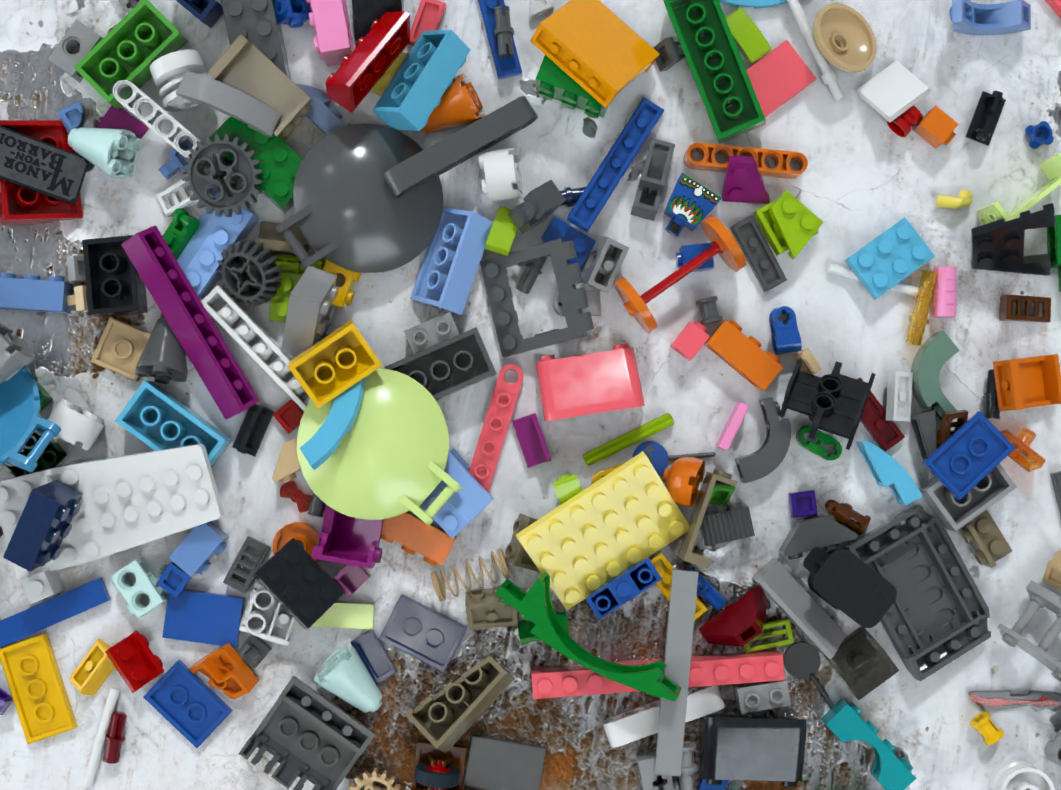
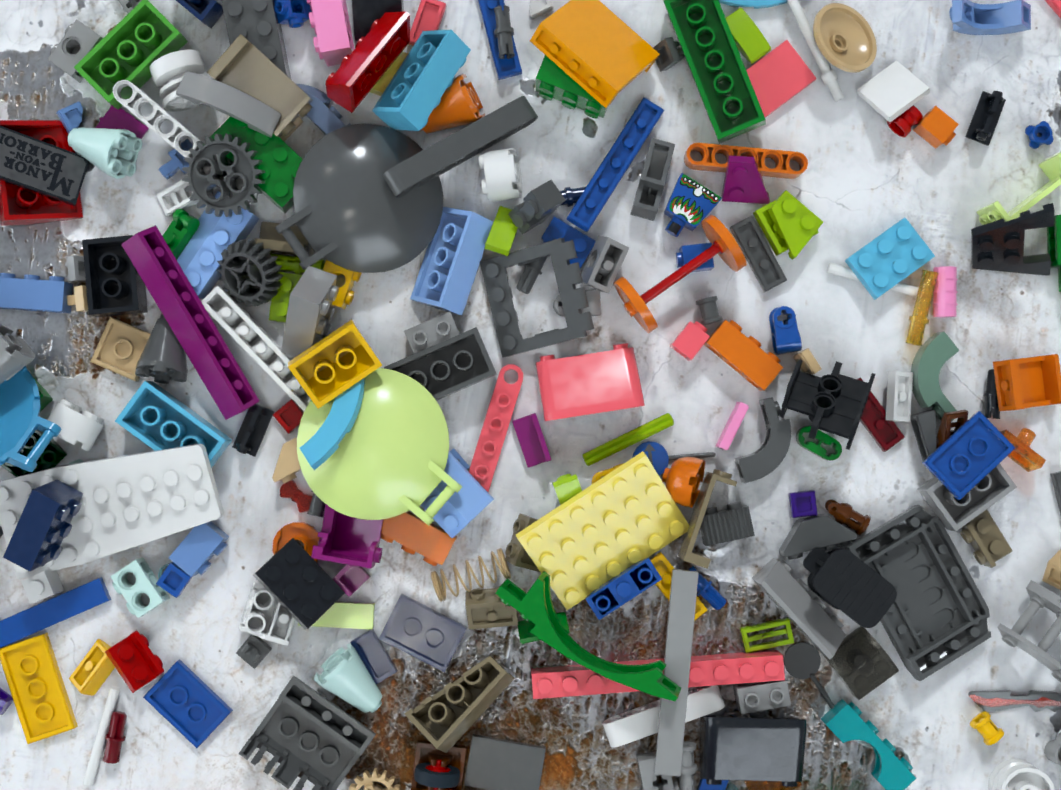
(204, 617): blue tile -> none
(226, 671): orange slope -> none
(236, 584): dark grey slope -> none
(721, 494): bright green slope -> none
(738, 621): dark red slope -> none
(889, 473): medium azure slope -> none
(952, 202): light yellow arm -> none
(1006, 308): reddish brown slope -> none

